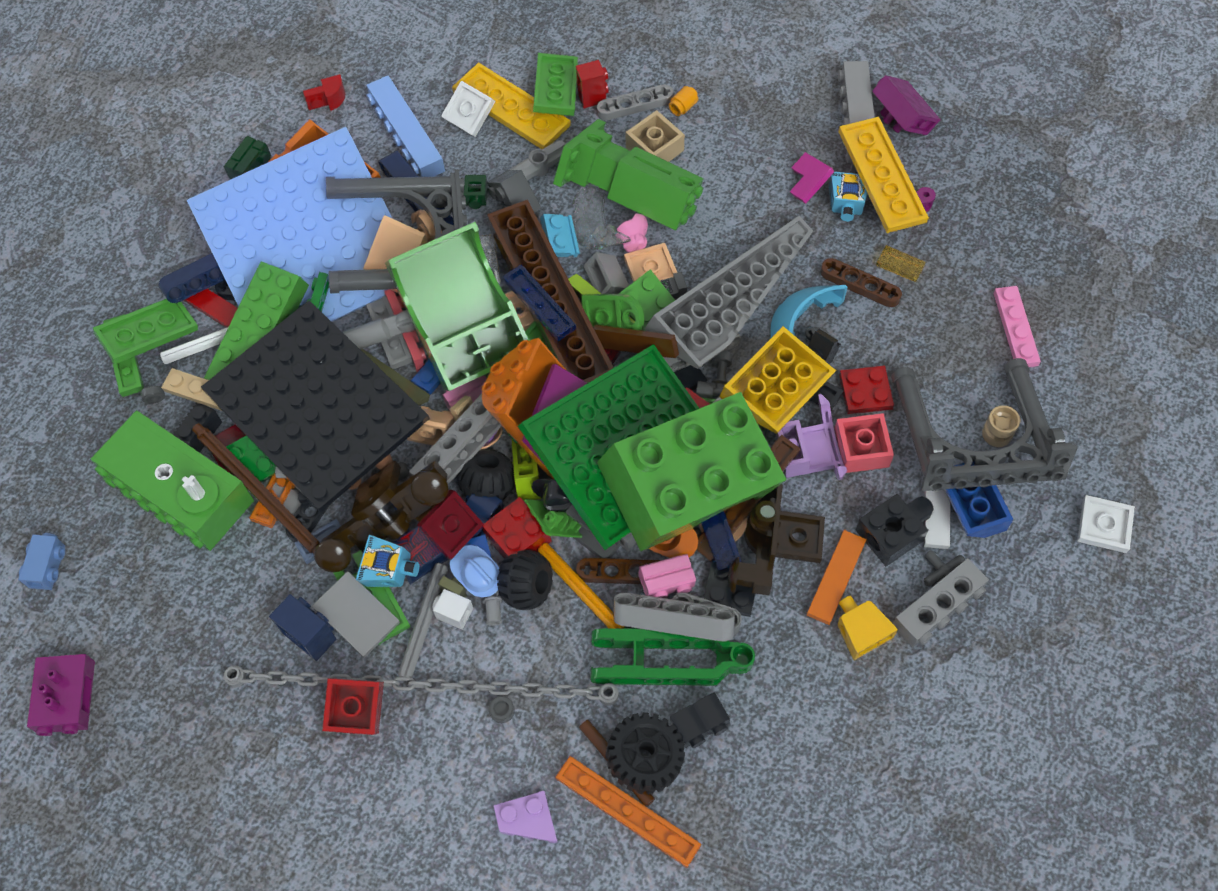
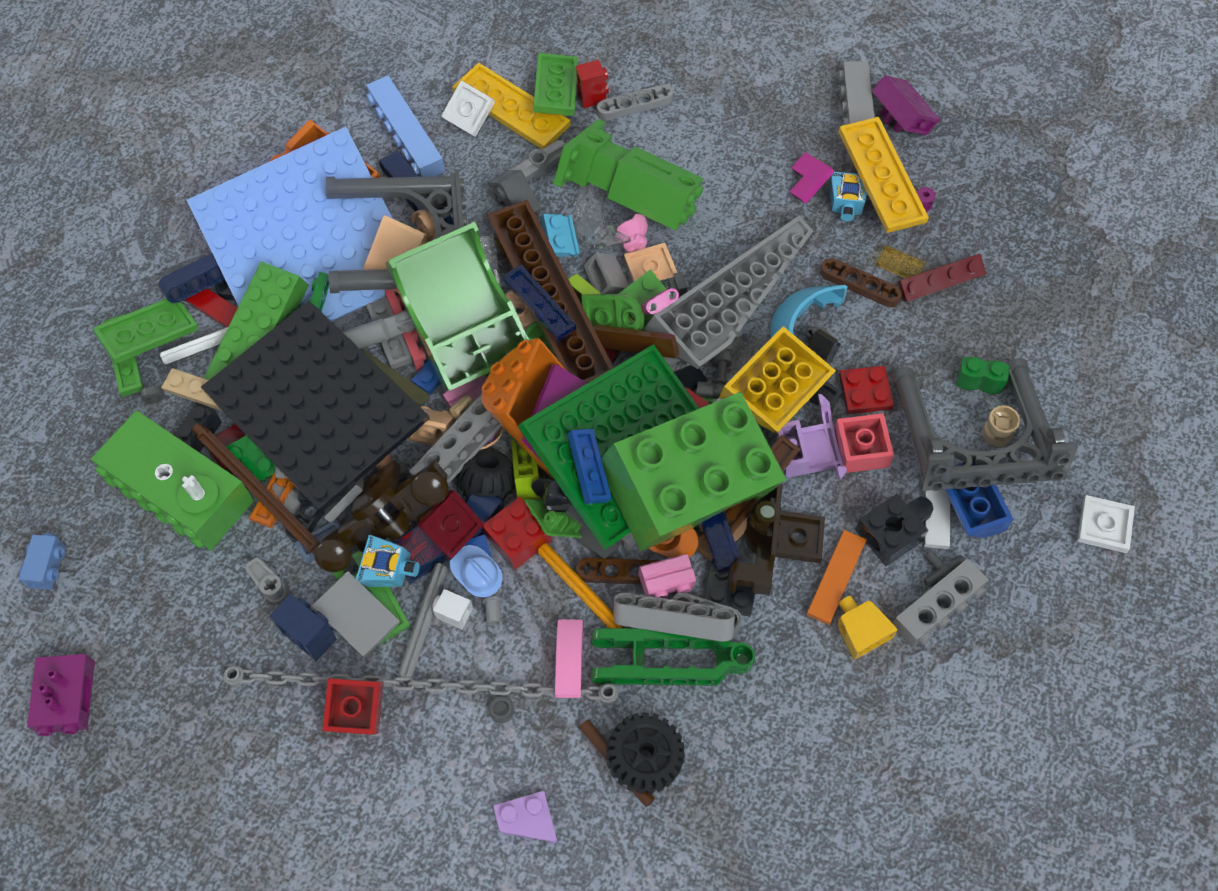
(247, 156): dark green brick -> none
(266, 581): none -> light grey piece
(330, 93): red brick -> none
(343, 501): none -> light grey tile
(452, 585): olive plate -> none
(475, 194): dark green brick -> none
(525, 579): black wheel -> none
(569, 659): none -> bright pink slope
(589, 466): none -> blue plate
(628, 811): orange tile -> none
(656, 136): tan brick -> none
(660, 301): none -> piece
(683, 101): light orange brick -> none
(700, 720): black brick -> none
(942, 277): none -> dark red plate
(982, 375): none -> green brick
(1016, 325): bright pink plate -> none

